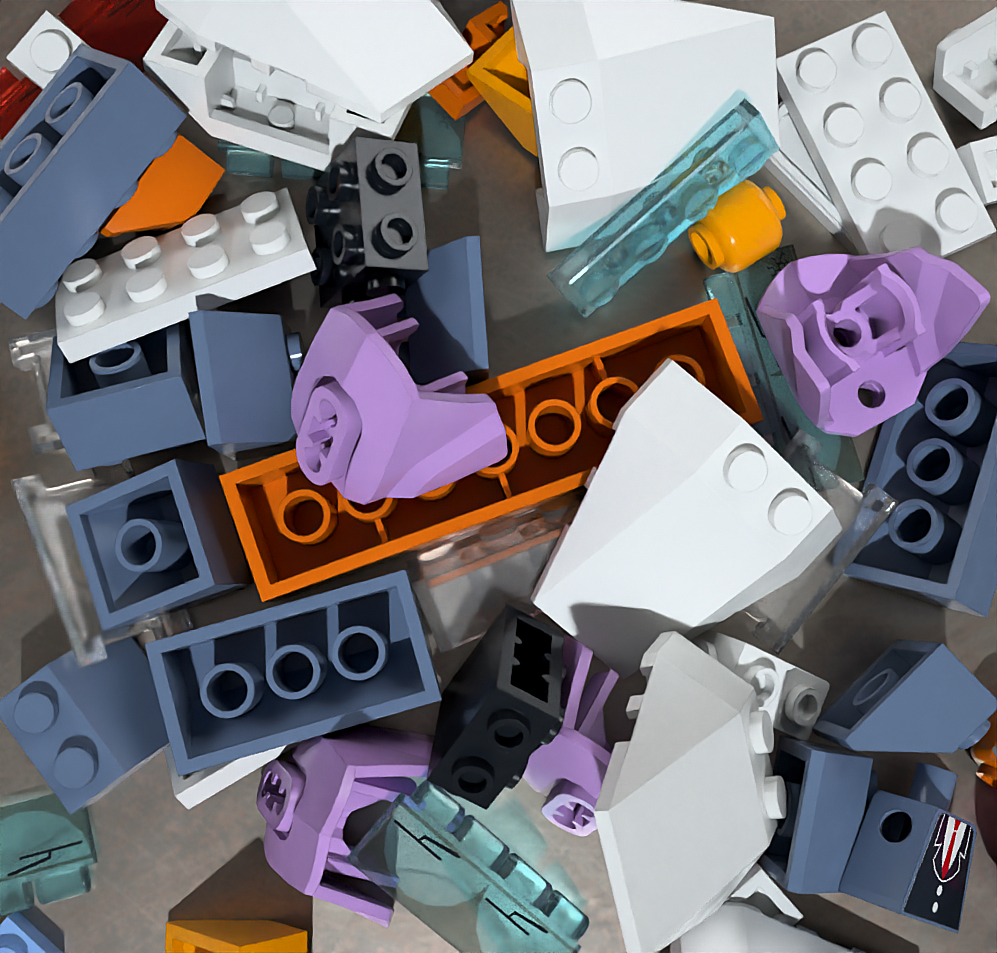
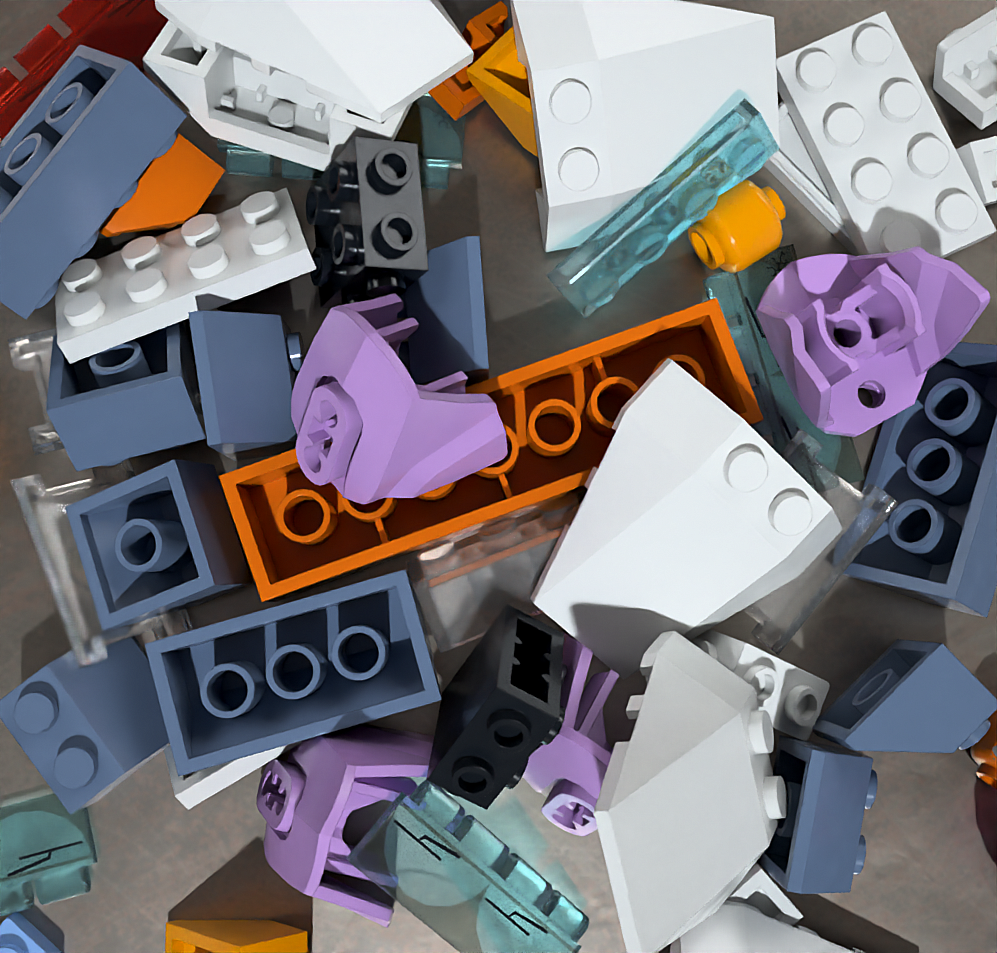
(44, 49): white plate -> none
(914, 852): sand blue torso -> none

